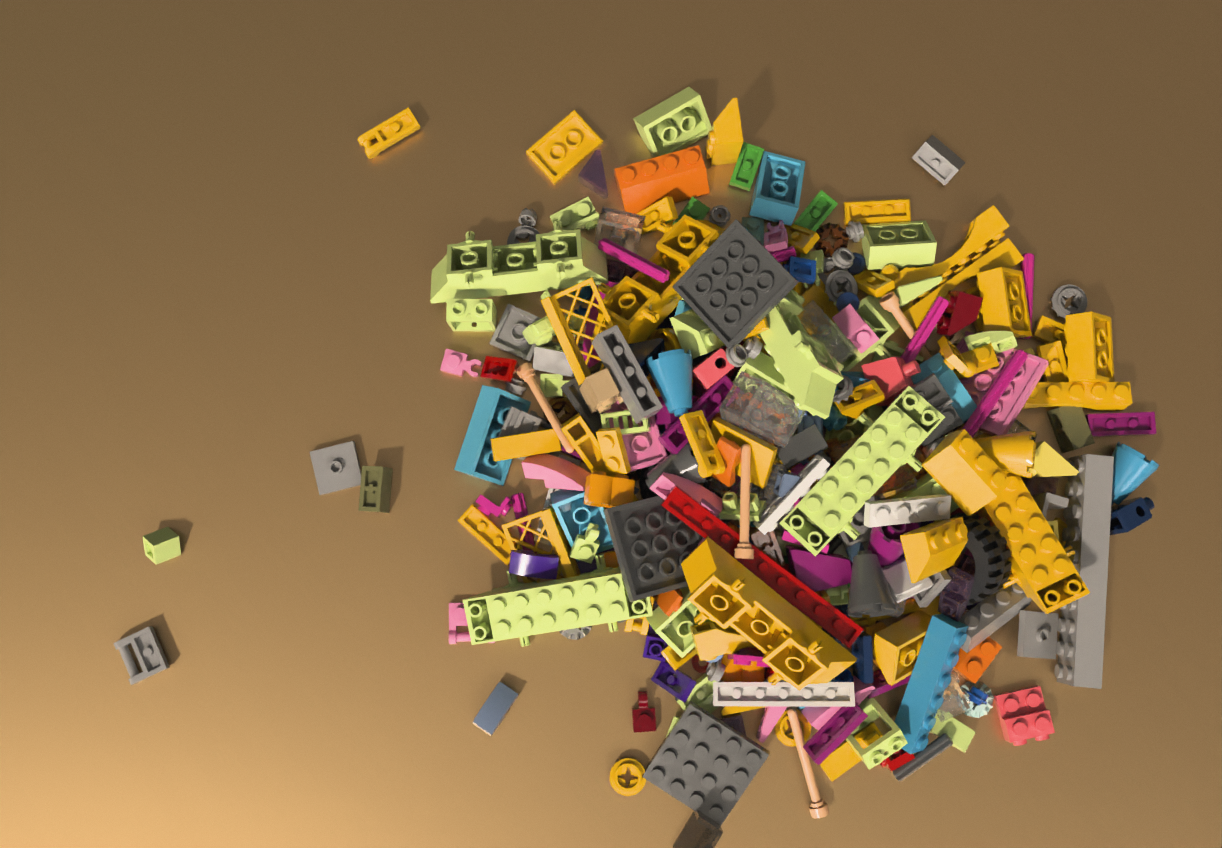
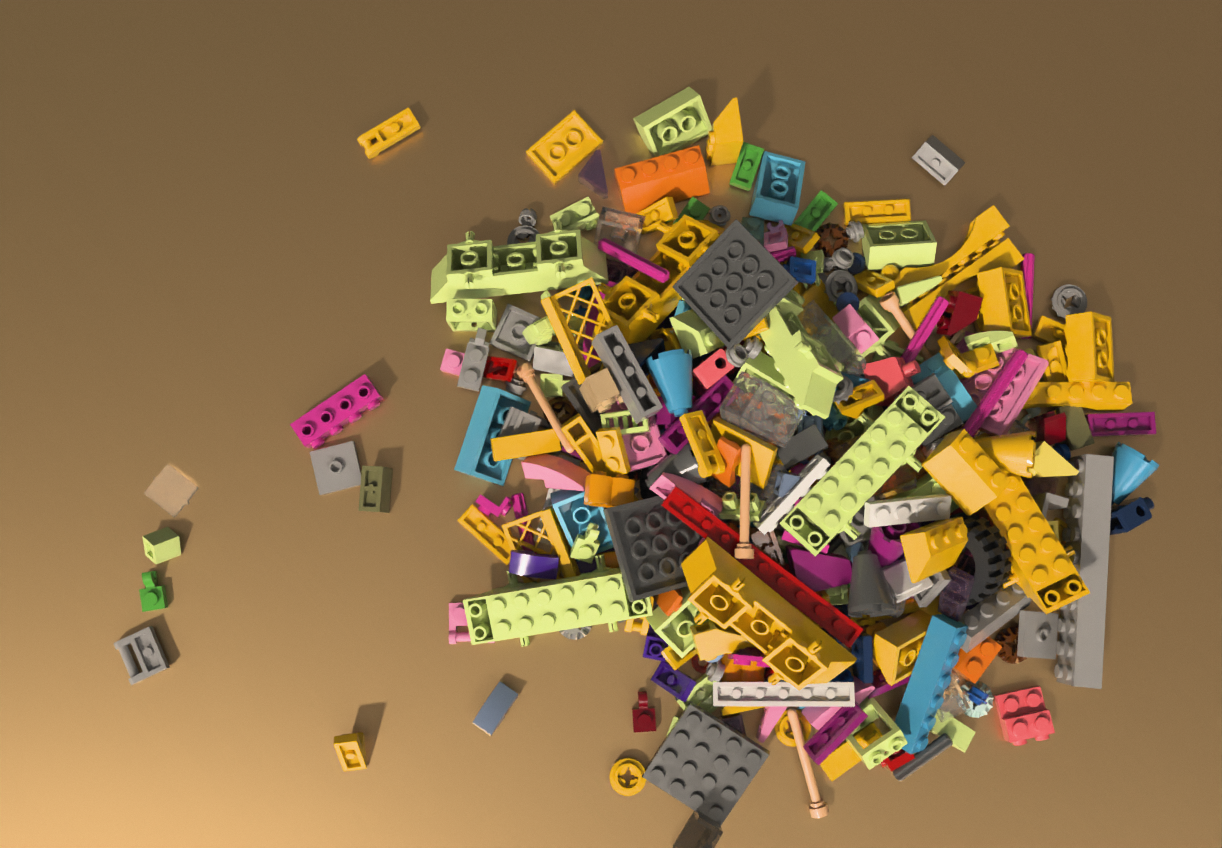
(153, 596): none -> bright green plate
(171, 490): none -> clear piece
(337, 411): none -> dark pink brick
(351, 751): none -> yellow slope
(474, 362): none -> light grey hinge
(860, 364): none -> clear plate
(1008, 635): none -> reddish brown gear
(1032, 412): none -> light aqua hand
(1049, 427): none -> dark red slope
(1063, 450): none -> blue plate

